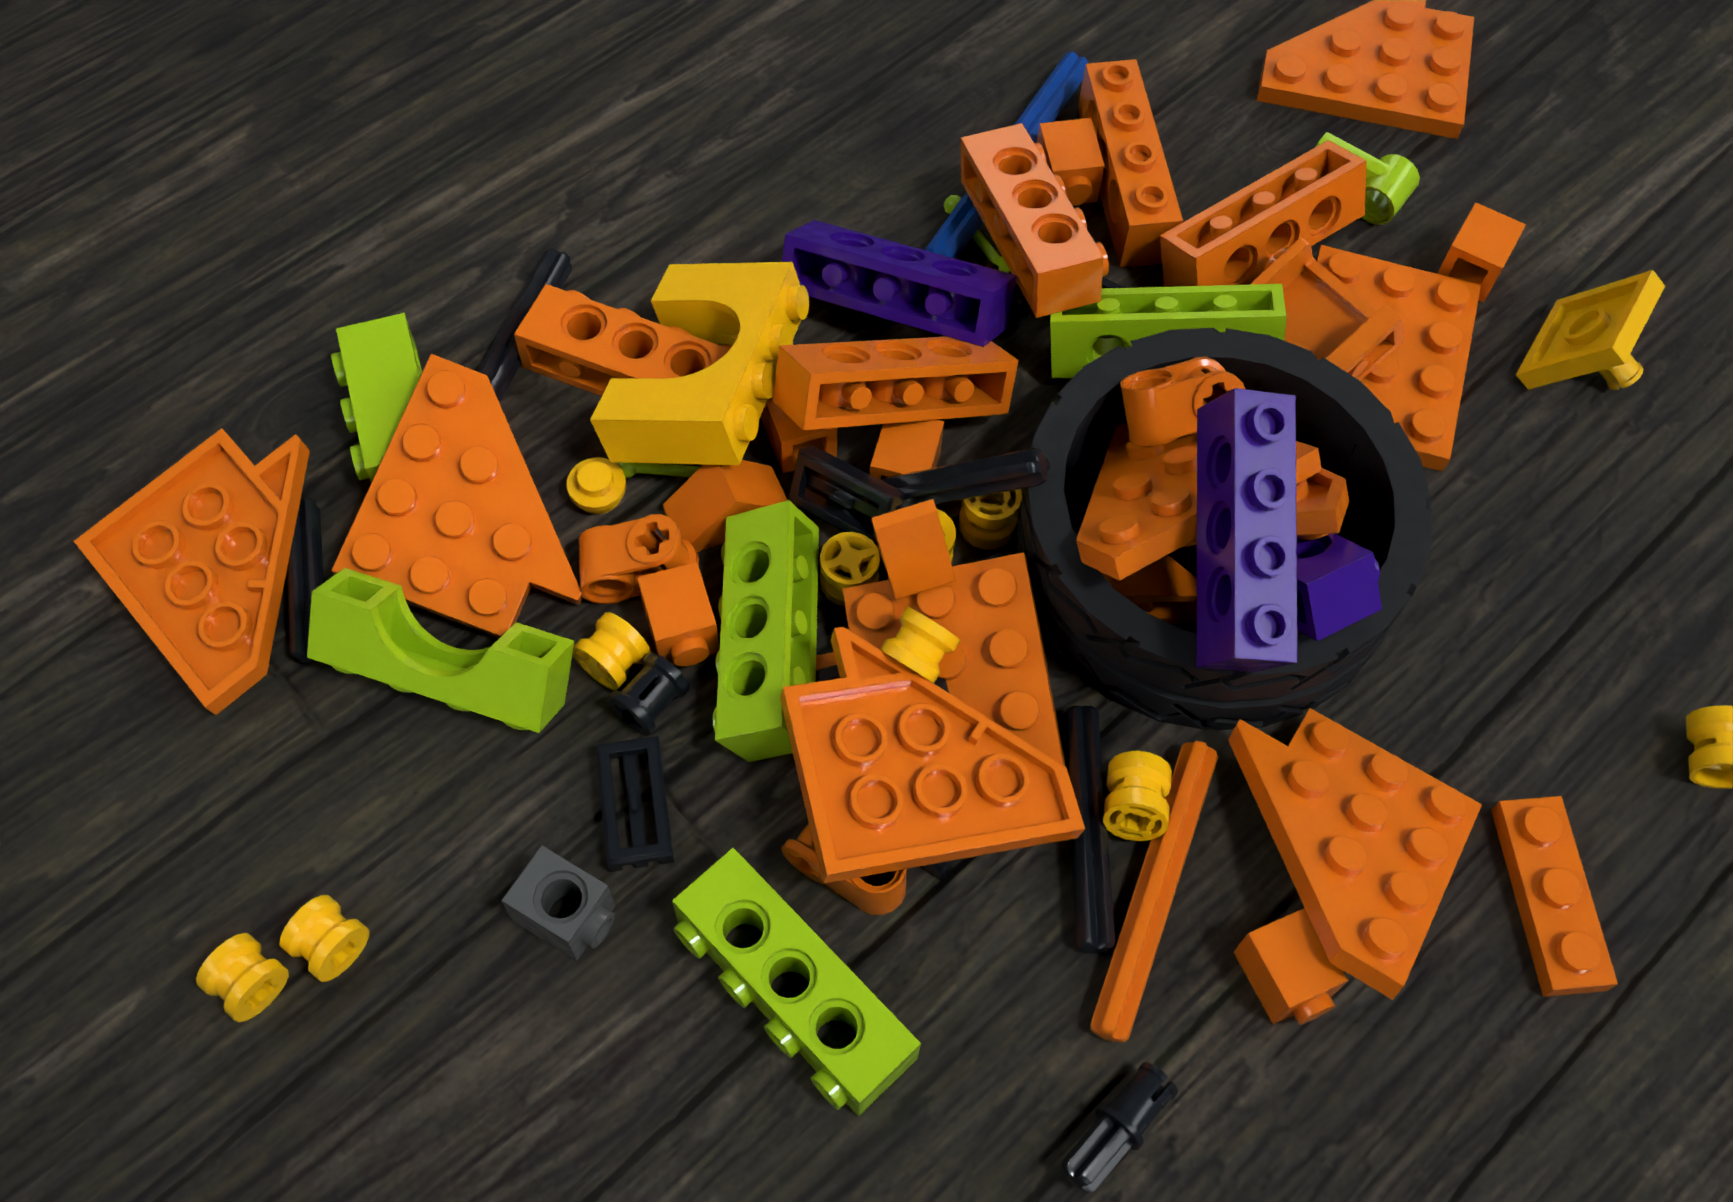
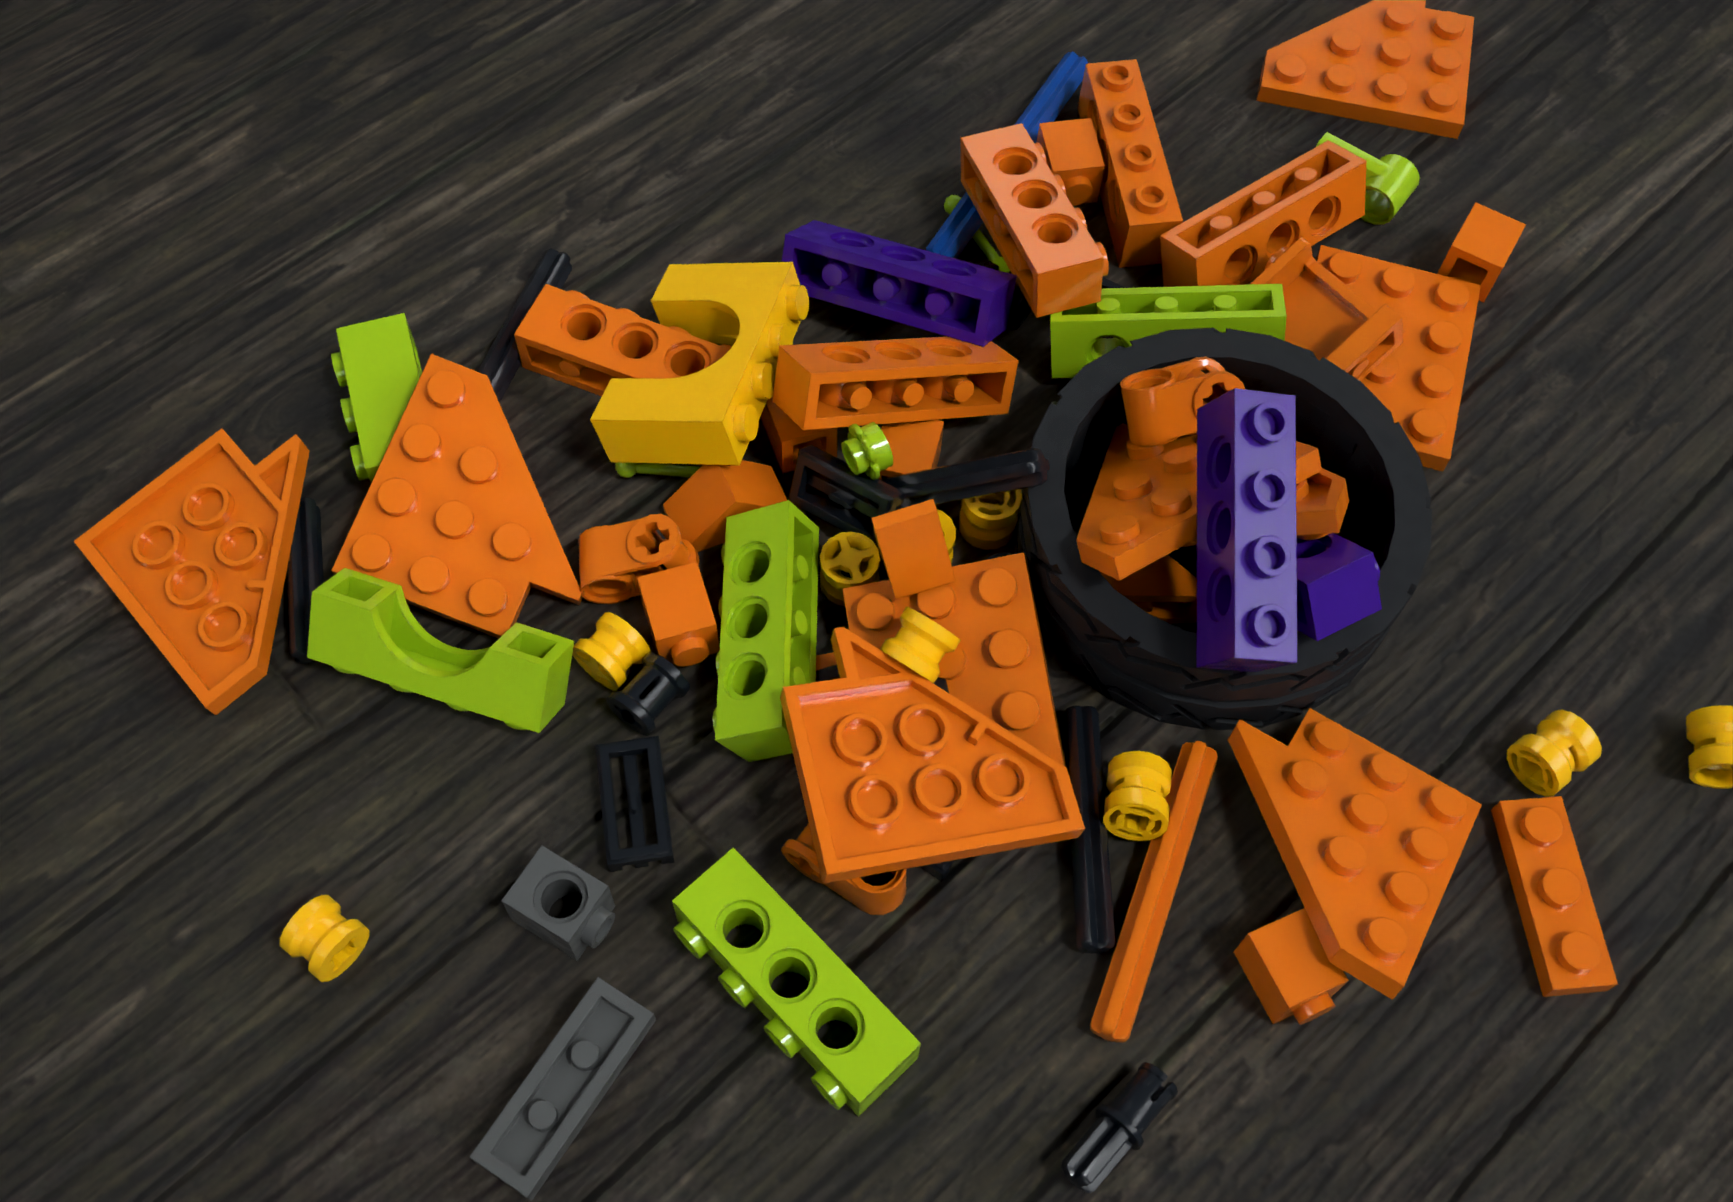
(242, 977): yellow wheel -> none
(563, 1089): none -> dark grey plate
(596, 485): yellow plate -> none
(867, 450): none -> lime plate
(1557, 749): none -> yellow wheel
(1593, 334): yellow tile -> none

